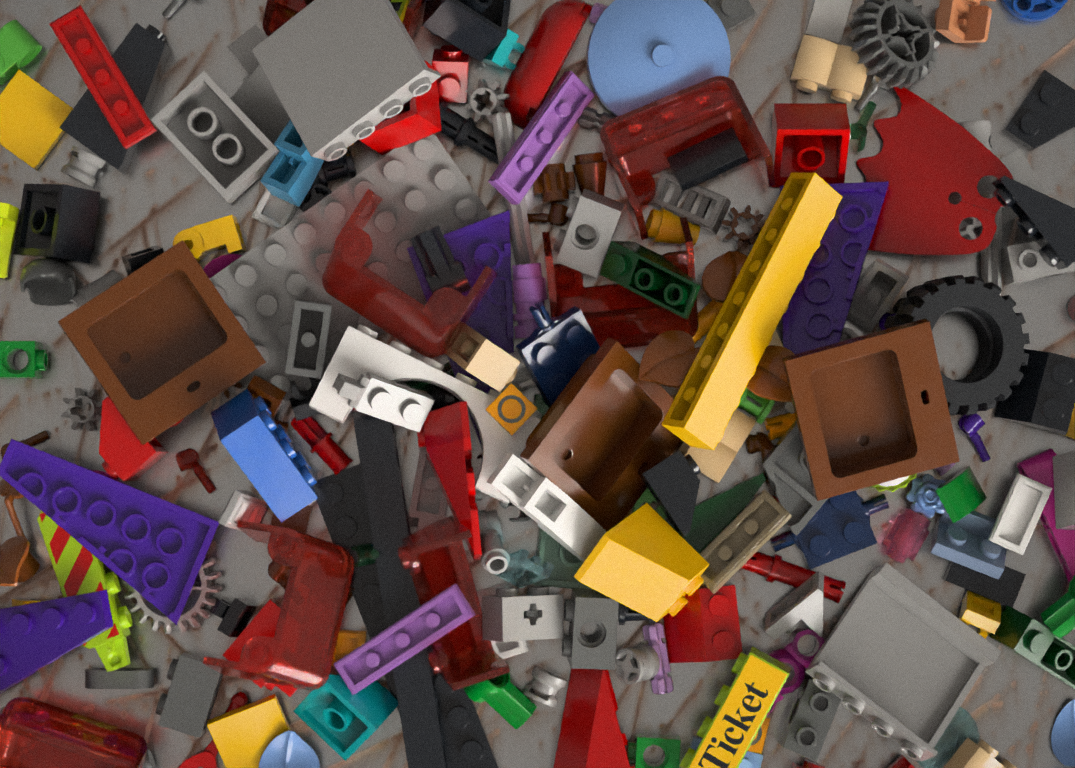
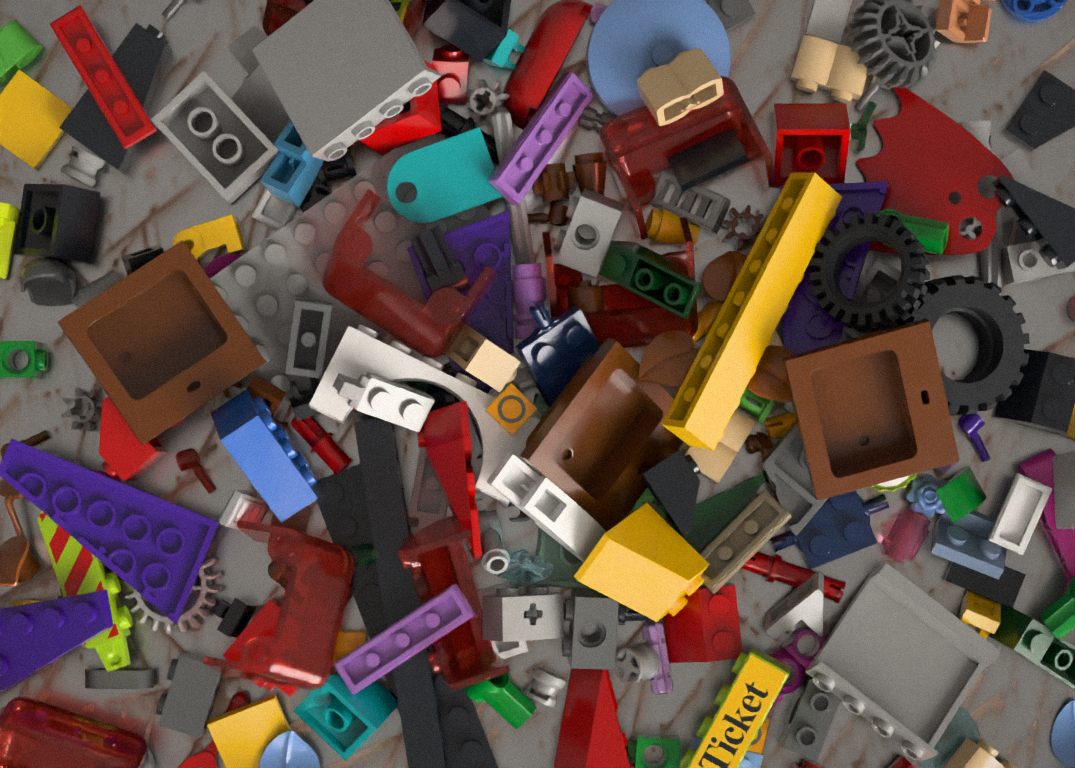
(447, 178): none -> teal tile
(586, 297): none -> reddish brown piece
(680, 86): none -> tan brick
(841, 243): none -> black tyre
(929, 232): none -> green piece

